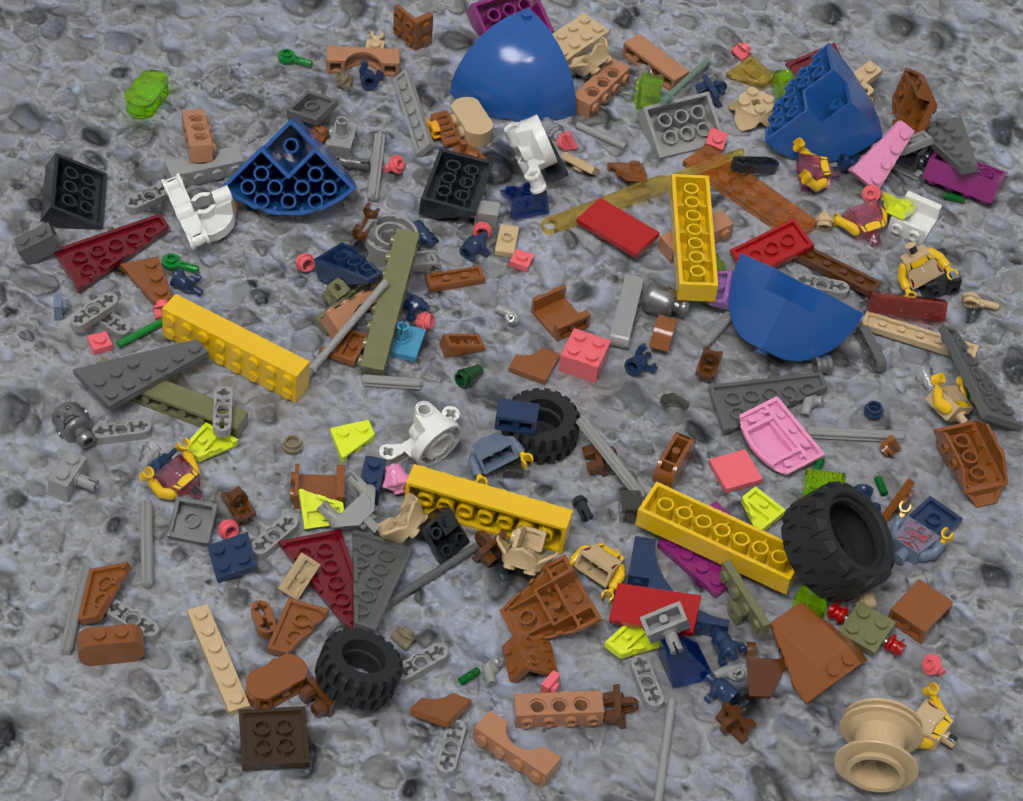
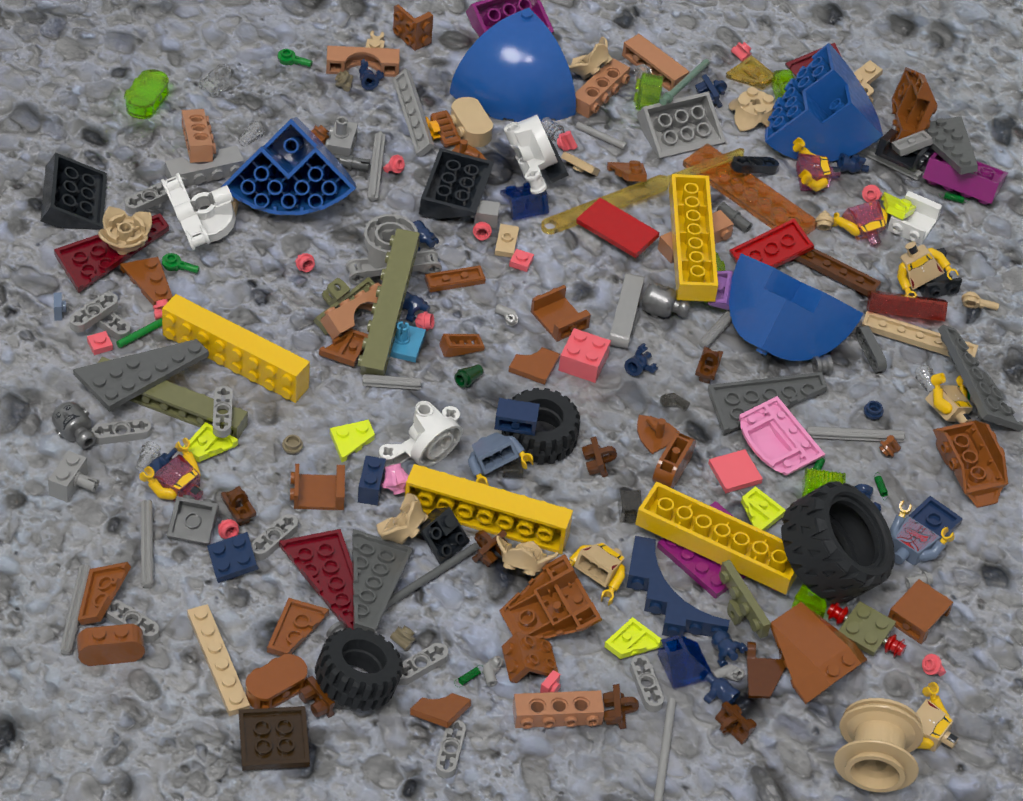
(38, 243): dark grey brick -> none
(123, 231): none -> tan brick
(186, 283): dark blue piece -> none
(259, 620): dark orange beam -> none
(299, 576): tan tile -> none
(309, 503): neon yellow wing -> none
(312, 108): dark grey plate -> none
(347, 264): dark blue wedge -> none
(347, 327): light grey bar -> none
(357, 231): reddish brown flag -> none
(357, 514): light grey connector -> none
(474, 245): dark blue piece -> none
(528, 538): tan bracket -> none
(537, 764): nougat arch -> none
(579, 36): tan plate -> none
(580, 503): black pin -> none
(609, 455): light grey axle -> none
(636, 601): red tile -> none
(654, 432): none -> dark orange shield
(663, 333): dark orange brick -> none
(665, 625): light grey brick -> none
(716, 139): coral plate -> none
(735, 217): none -> dark grey pin
(809, 403): light grey arm -> none
(827, 282): light grey beam -> none
(868, 599): tan plate -> none
(882, 156): bright pink wing -> none
(903, 494): dark orange wing -> none

